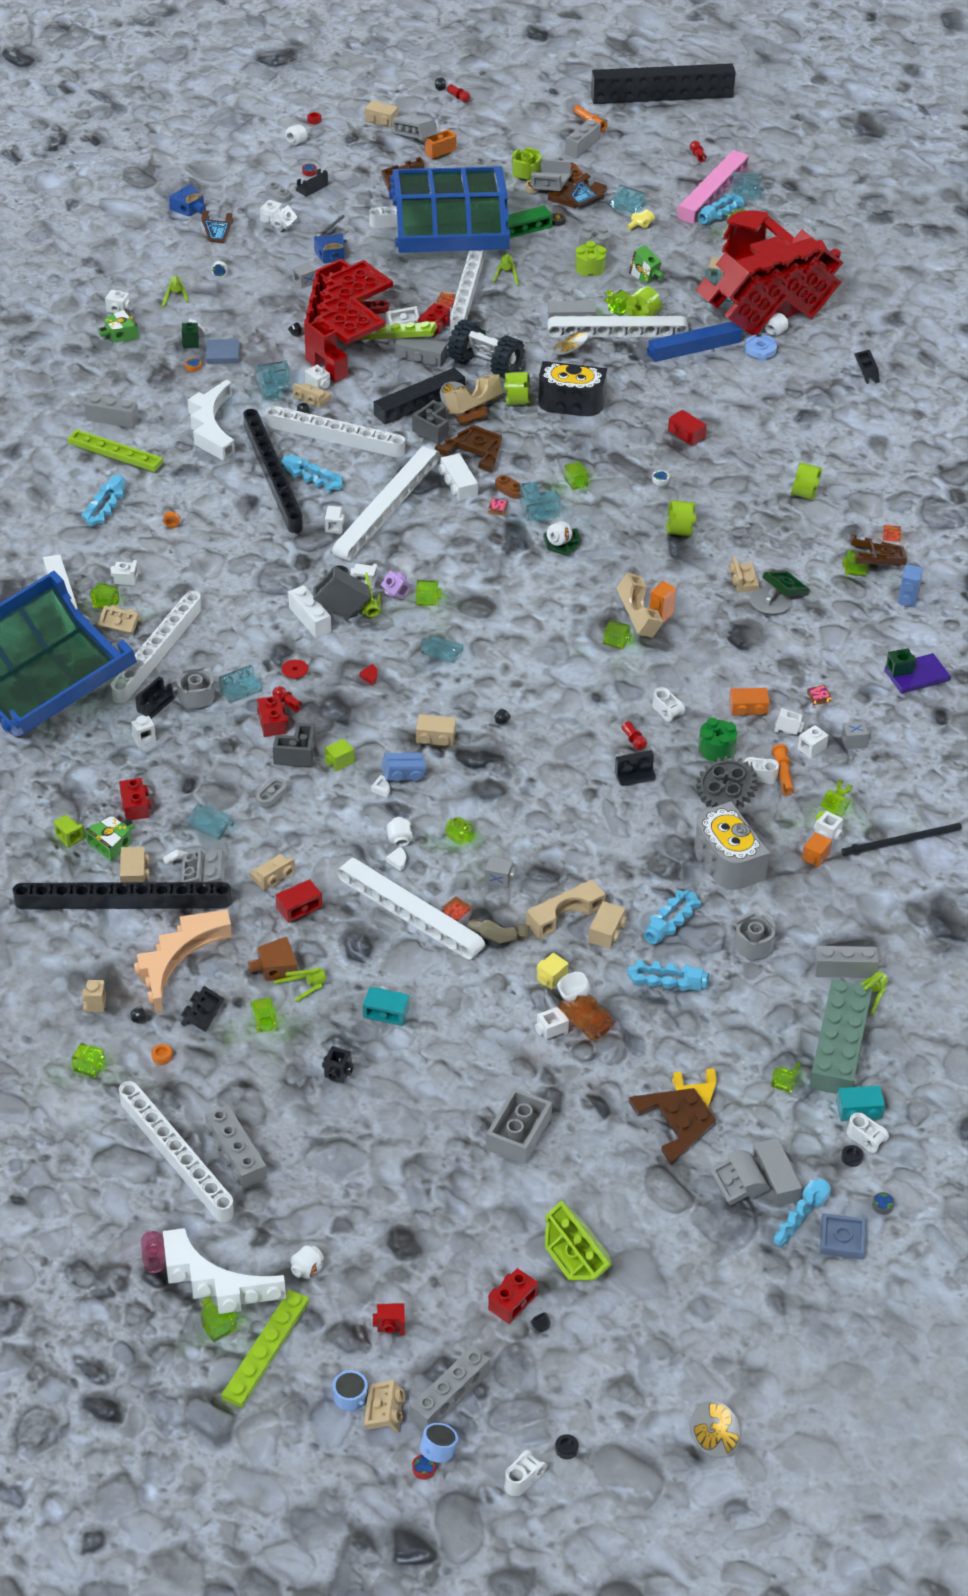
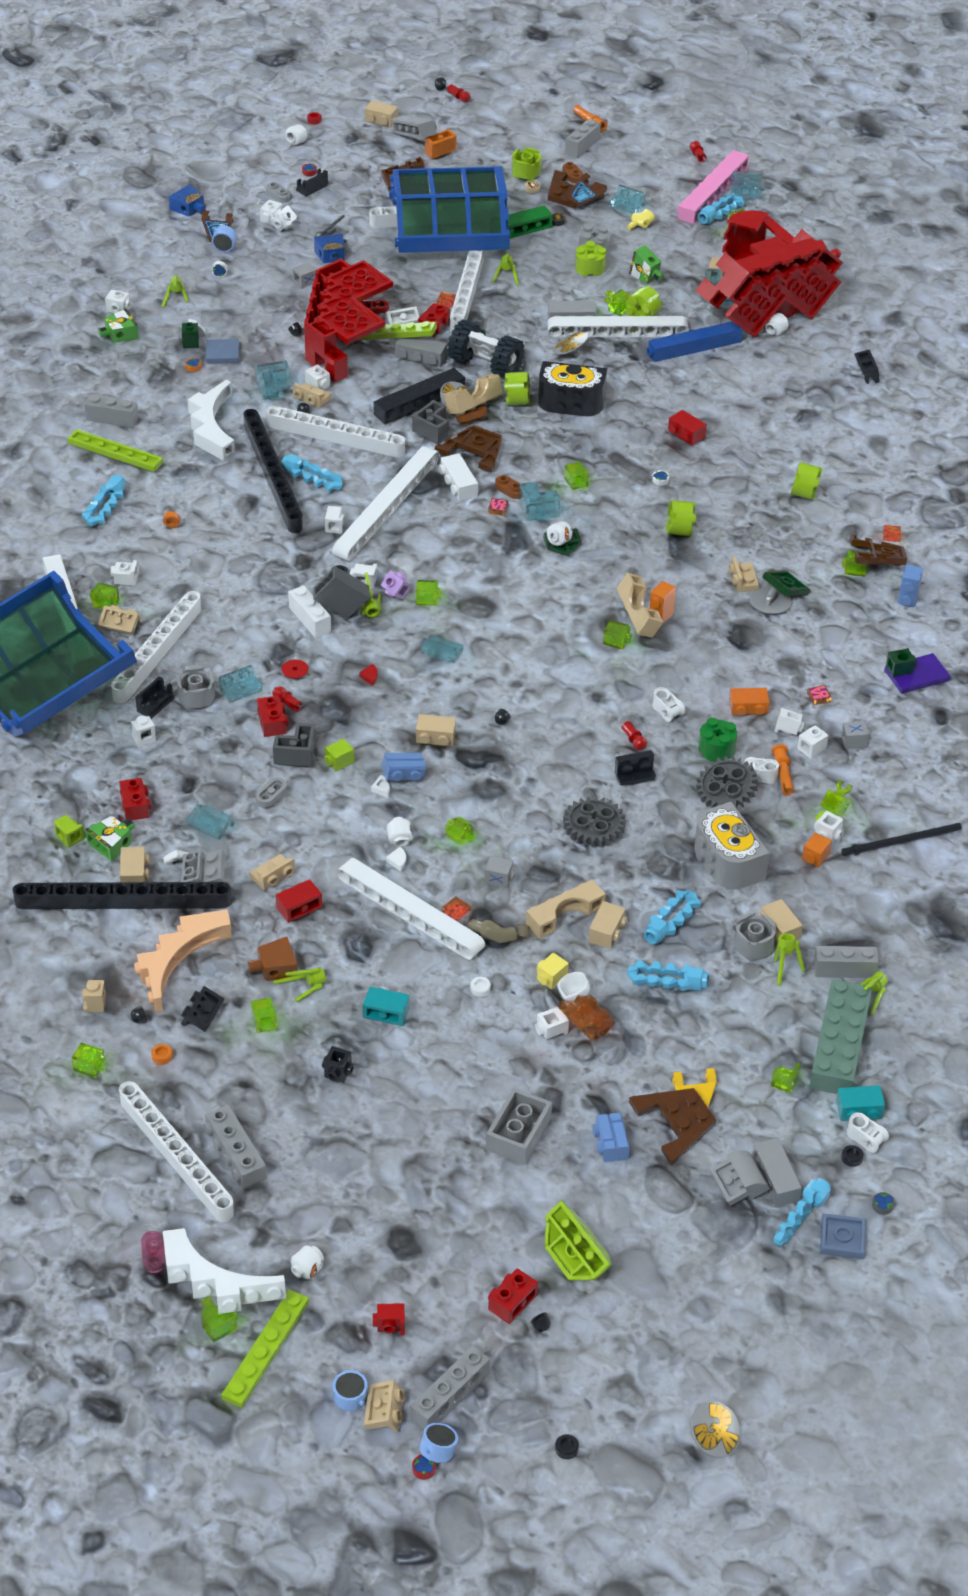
(224, 238): none -> piece
(480, 986): none -> white tile
(526, 1471): white piece -> none
(553, 176): light grey panel -> none
(594, 821): none -> dark grey gear
(611, 1137): none -> medium blue brick
(662, 83): black brick -> none
(760, 347): light blue plate -> none
(783, 918): none -> tan brick
(786, 945): none -> lime plant

